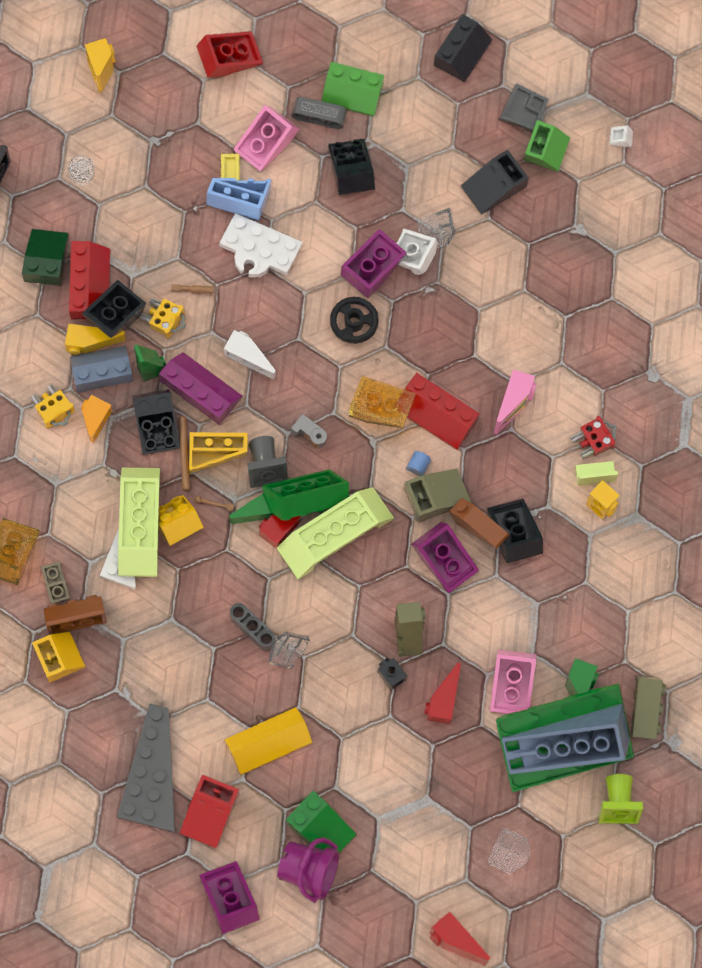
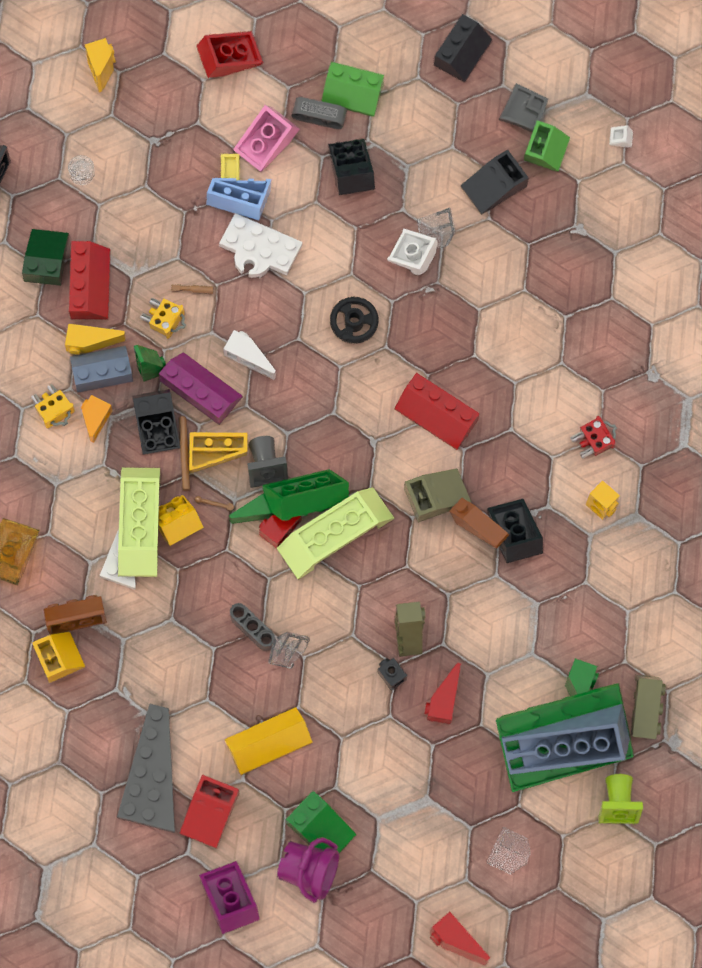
(55, 582): dark tan slope -> none
(115, 309): black slope -> none
(310, 431): light grey leg -> none
(372, 263): magenta slope -> none
(381, 403): clear yellow slope -> none
(418, 463): medium blue brick -> none
(445, 556): magenta slope -> none
(512, 681): bright pink slope -> none
(516, 397): bright pink slope -> none
(595, 473): yellowish green panel -> none

